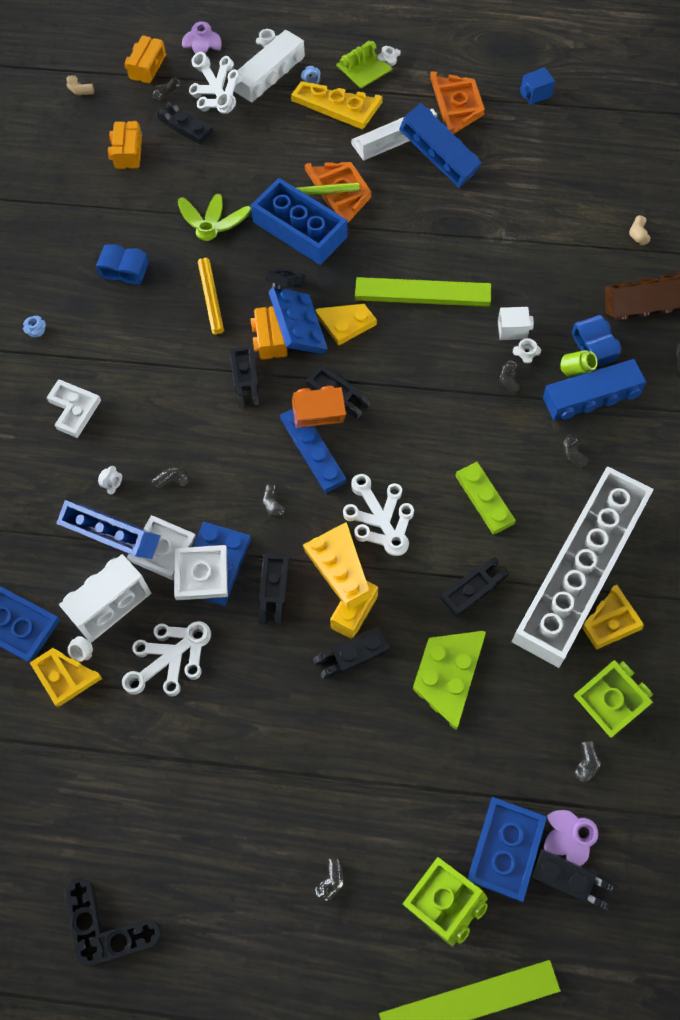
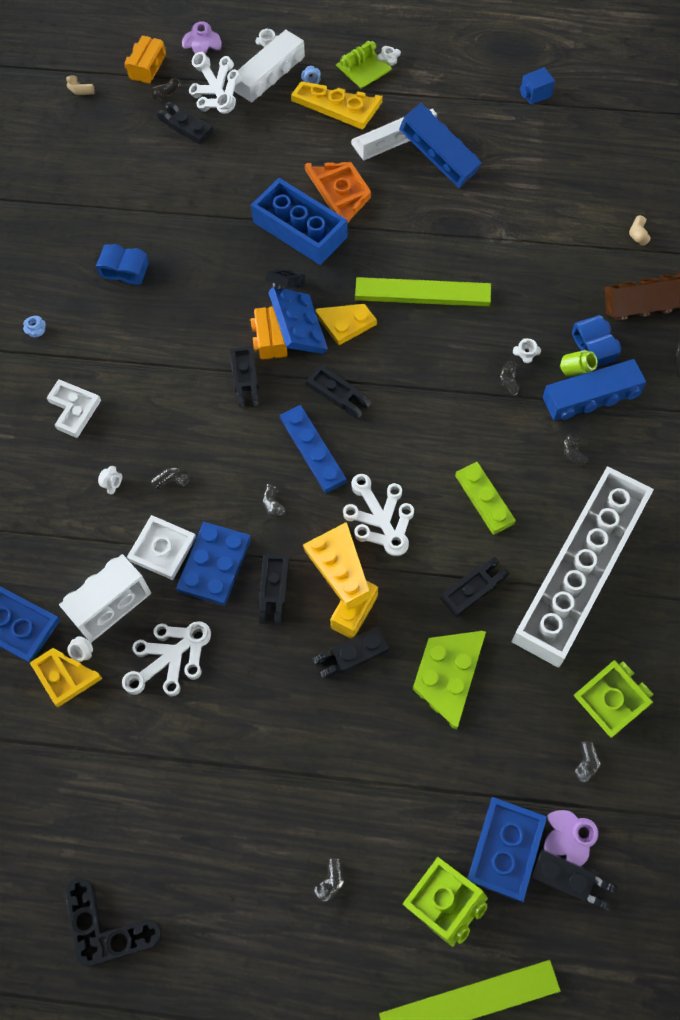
(108, 530): blue brick -> none
(126, 145): light orange brick -> none
(200, 572): white plate -> none
(209, 228): lime plant -> none
(210, 296): yellow axle -> none
(318, 406): orange brick -> none
(330, 189): lime bar -> none
(457, 100): orange wing -> none
(514, 323): white brick -> none
(612, 620): yellow wing -> none

